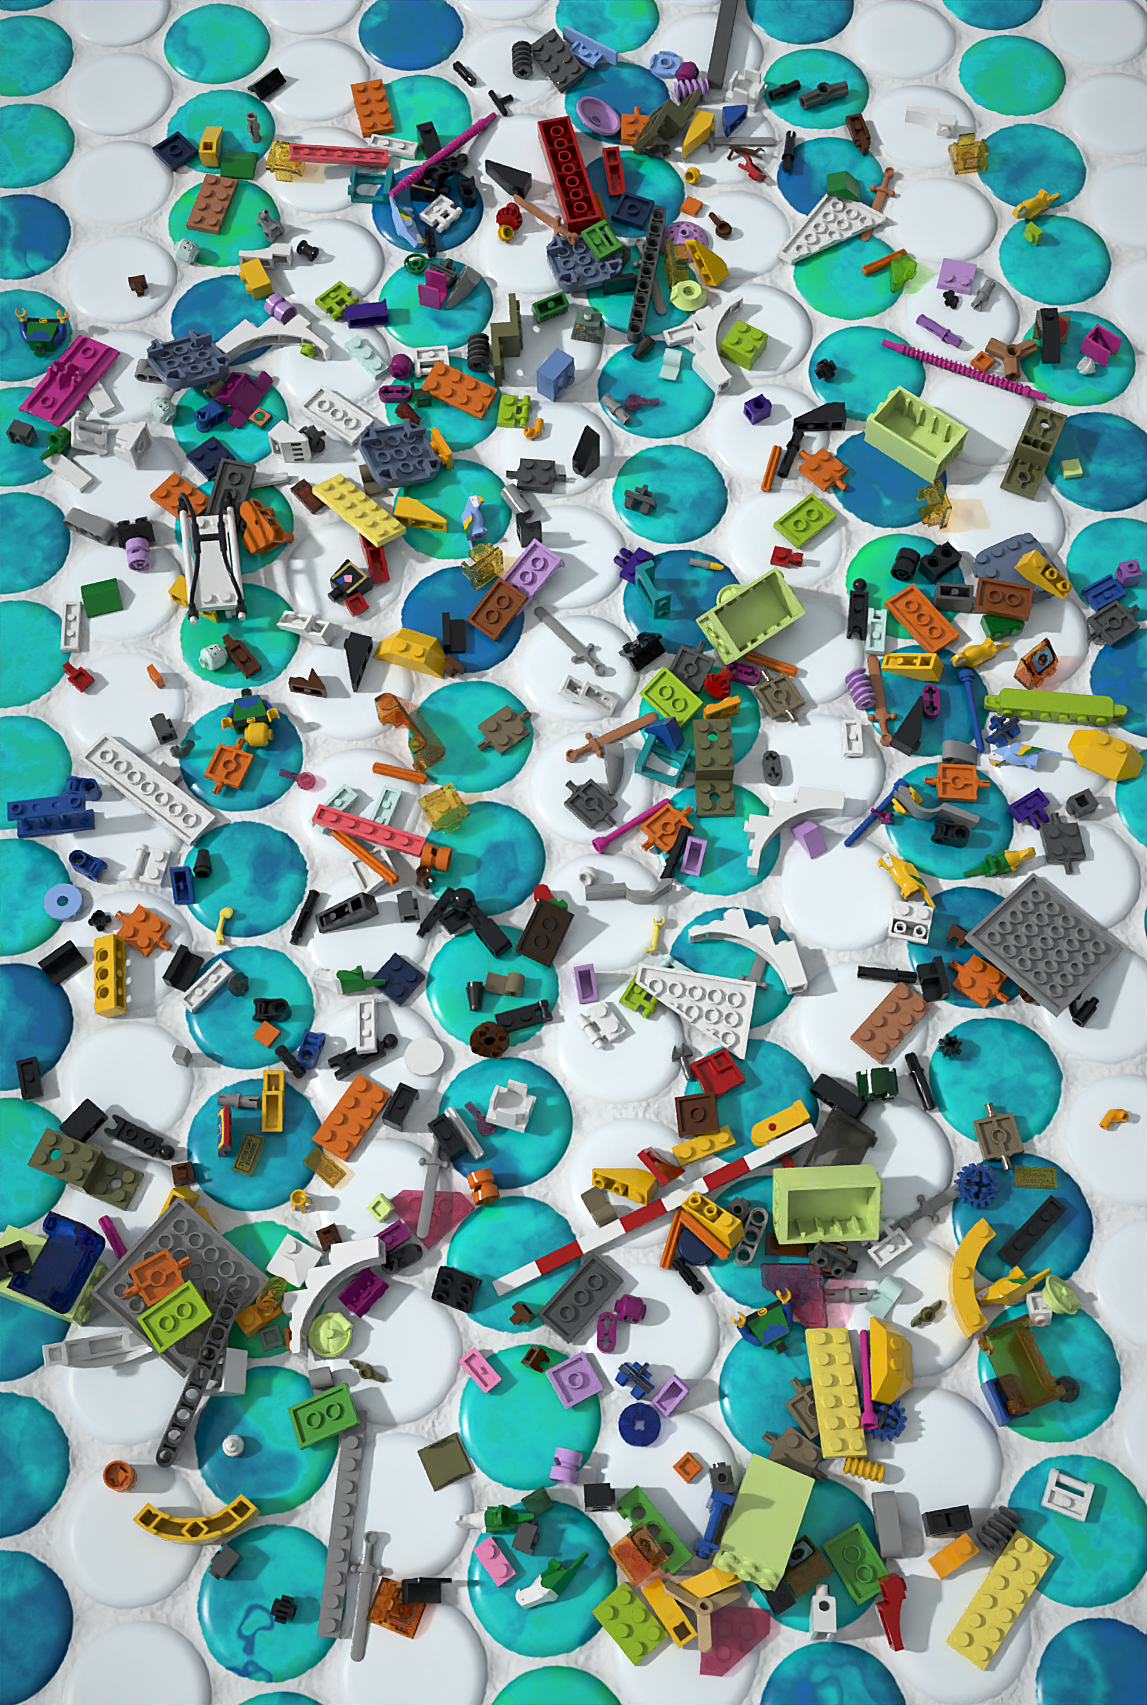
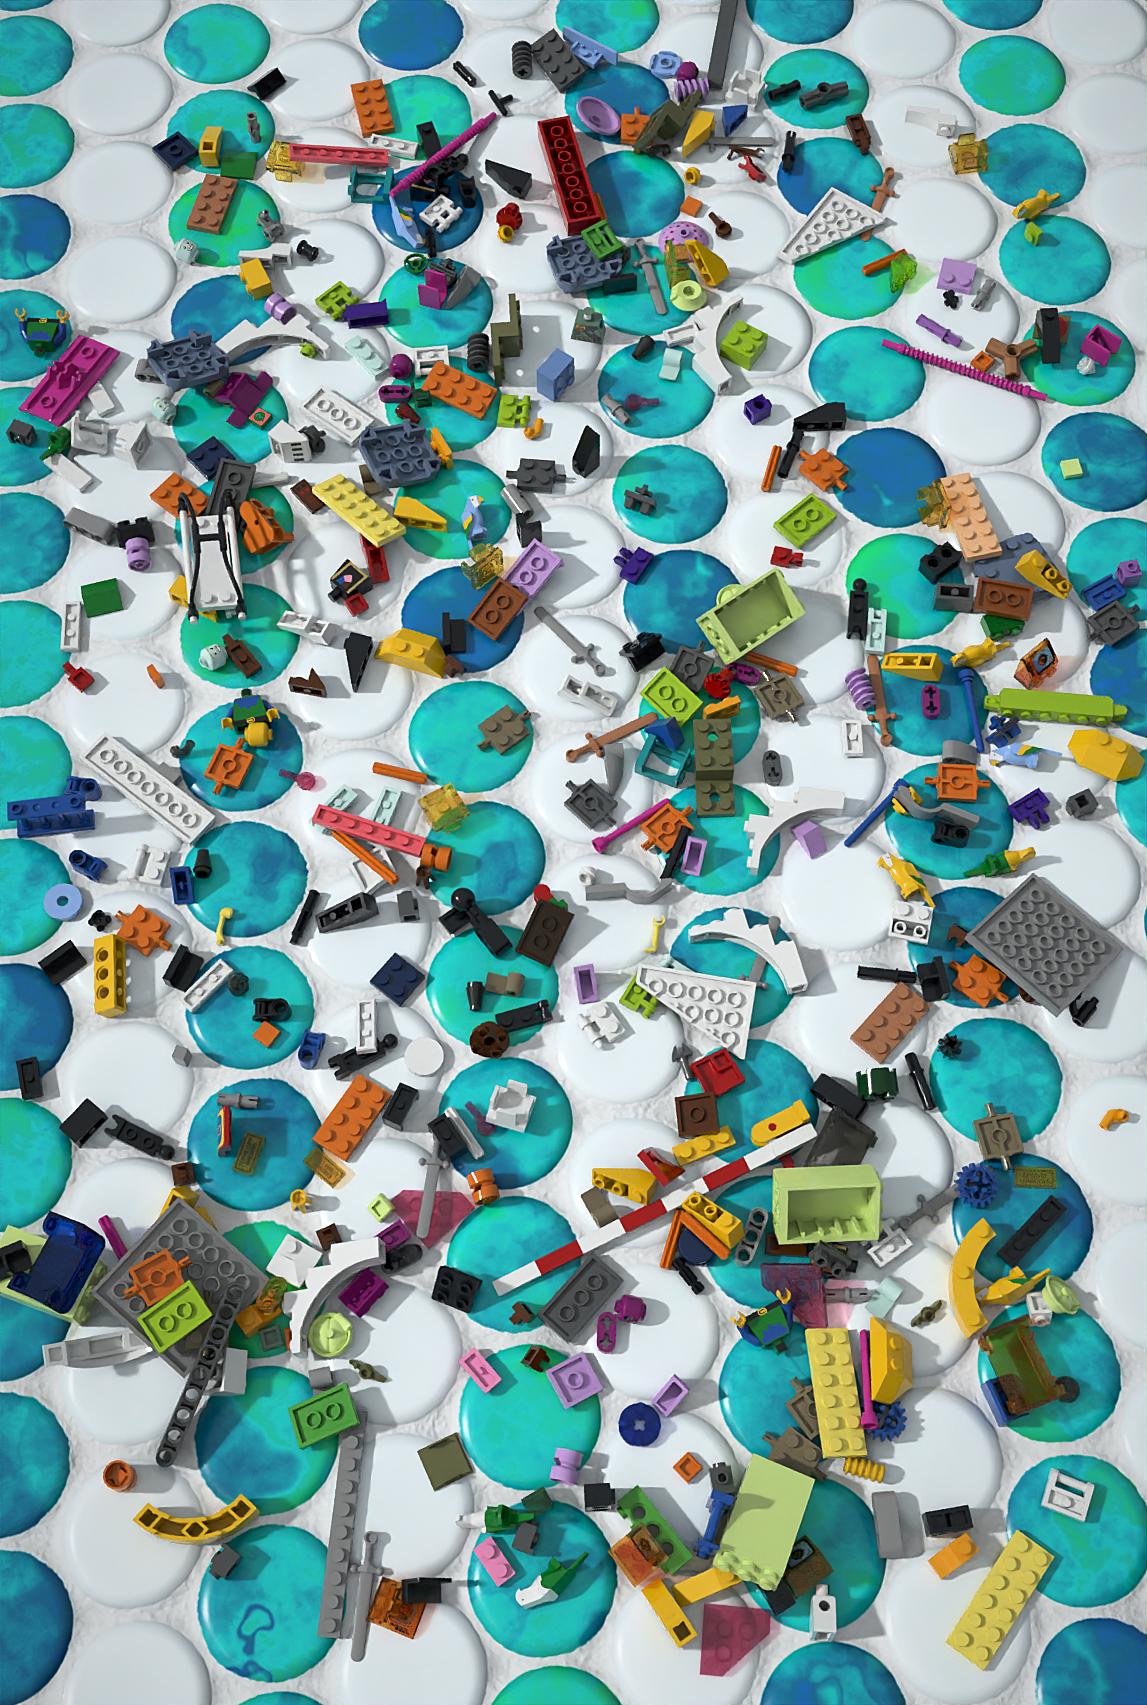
(85, 1169): olive bracket -> none
(138, 283): reddish brown tile -> none
(163, 728): dark grey brick -> none
(211, 414): blue piece -> none
(233, 1445): white plate -> none
(273, 1100): yellow slope -> none
(283, 1609): black gear -> none
(290, 1061): black axle -> none
(345, 980): green animal -> none
(424, 743): clear orange windscreen -> none
(435, 913): black piece -> none
(550, 307): green brick -> none
(556, 225): nougat sword -> none
(613, 171): red slope -> none
(628, 1373): blue hips -> none
(629, 1623): lime plate -> none
(632, 210): dark blue plate -> none
(644, 578): teal panel -> none
(646, 275): dark grey beam -> none
(703, 1616): tan piece -> none
(705, 564): light grey piece -> none
(743, 1205): dark grey brick -> none
(825, 369): black gear -> none
(843, 186): green slope -> none
(856, 1563): bright green plate -> none
(884, 817): magenta hand -> none
(893, 1592): red slope -> none
(905, 565): black wheel -> none
(909, 733): black slope -> none
(915, 434): yellowish green container -> none
(921, 619): orange plate -> none
(970, 519): none -> light nougat plate
(999, 1528): dark grey piece -> none
(1033, 451): olive bracket -> none
(1062, 843): dark grey plate -> none

